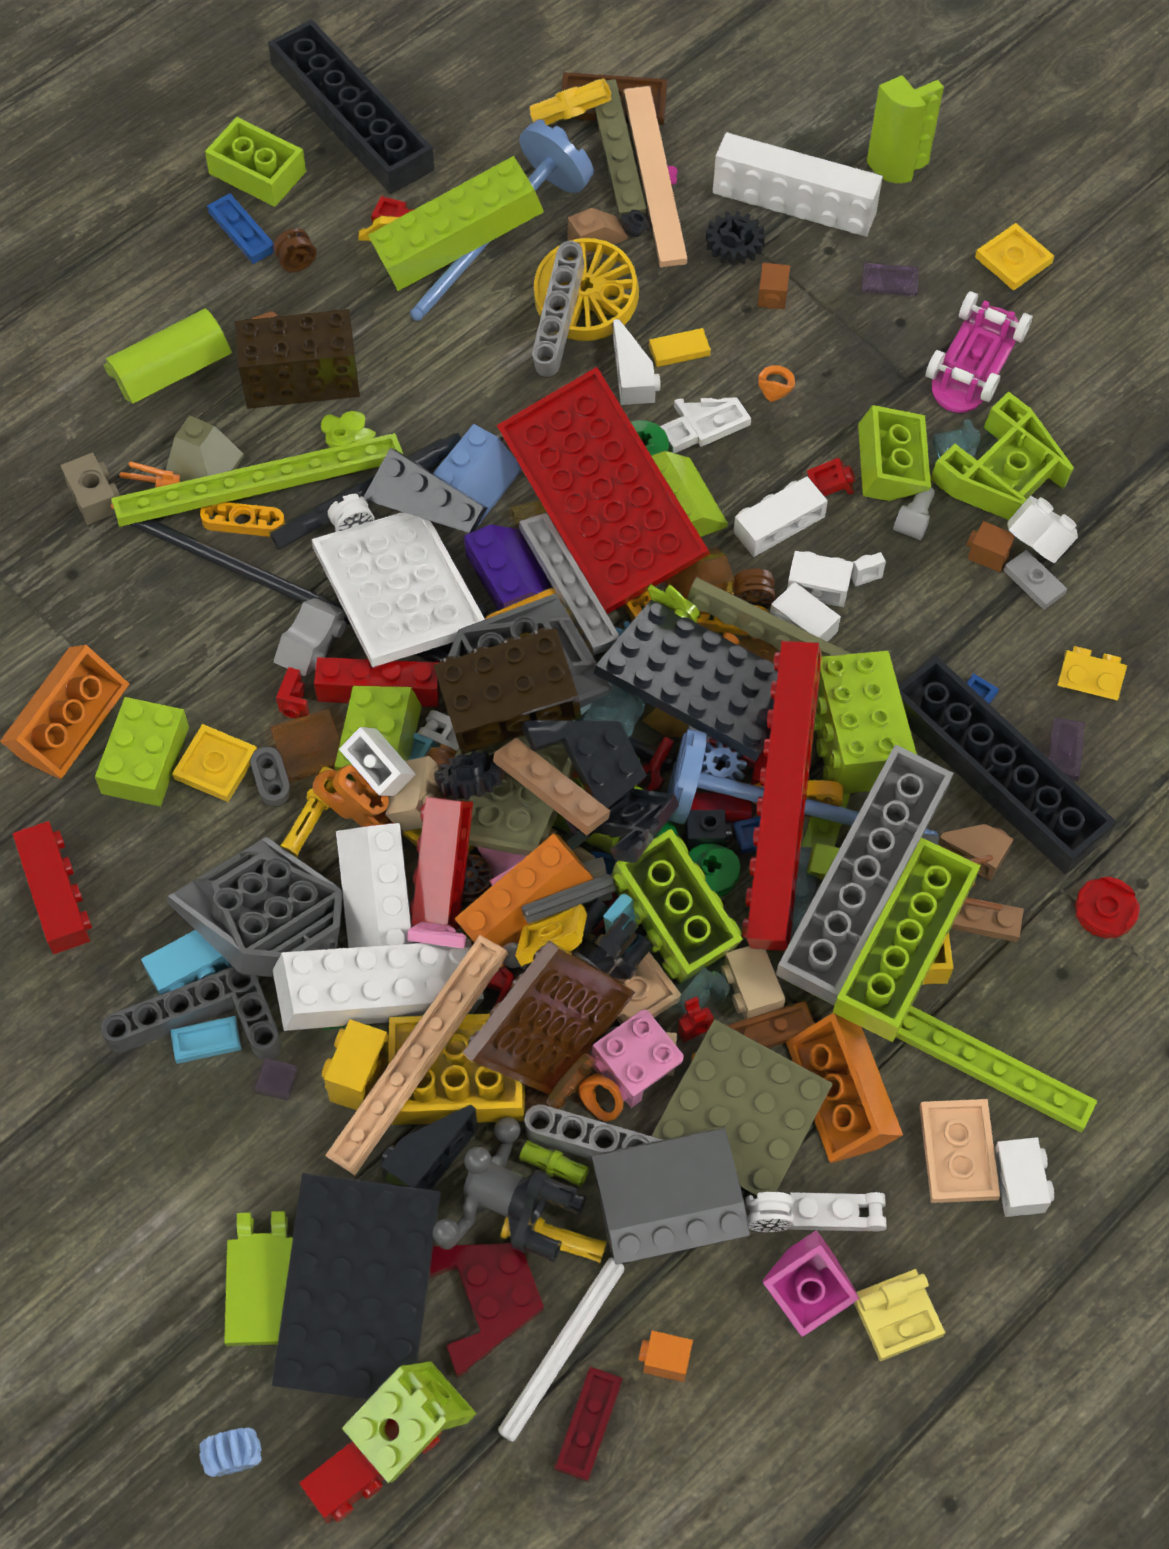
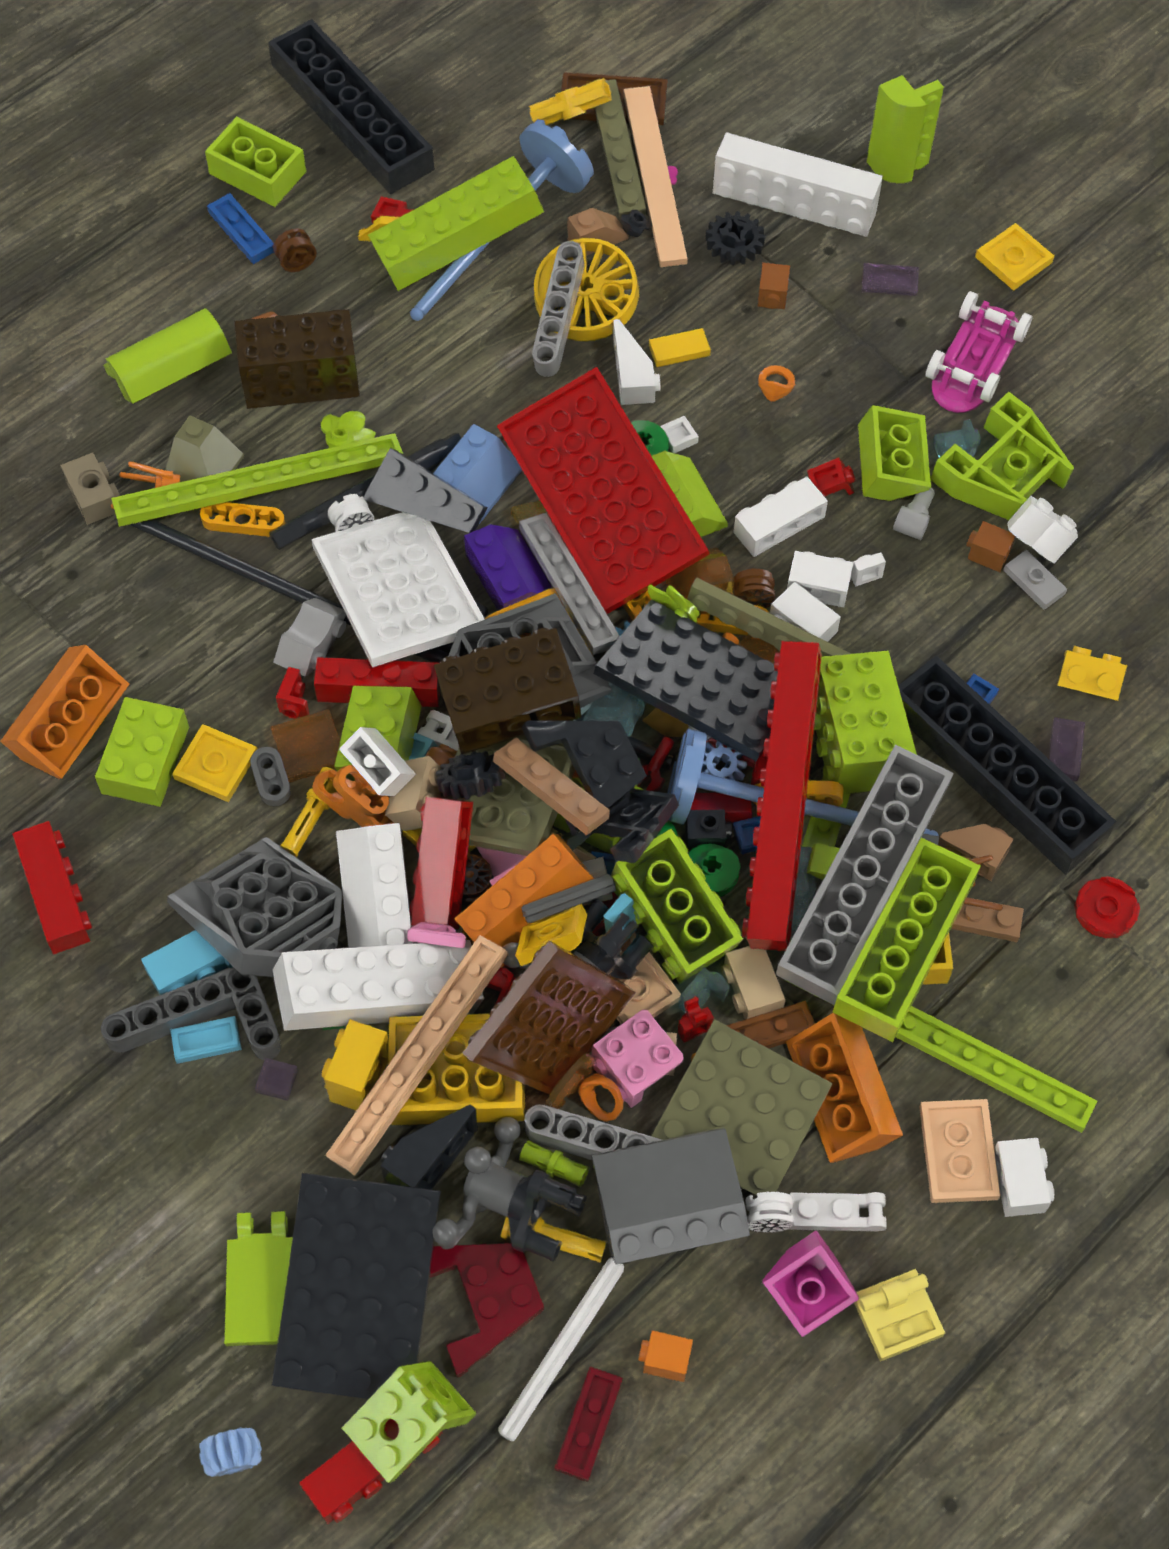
(714, 417): white wing -> none

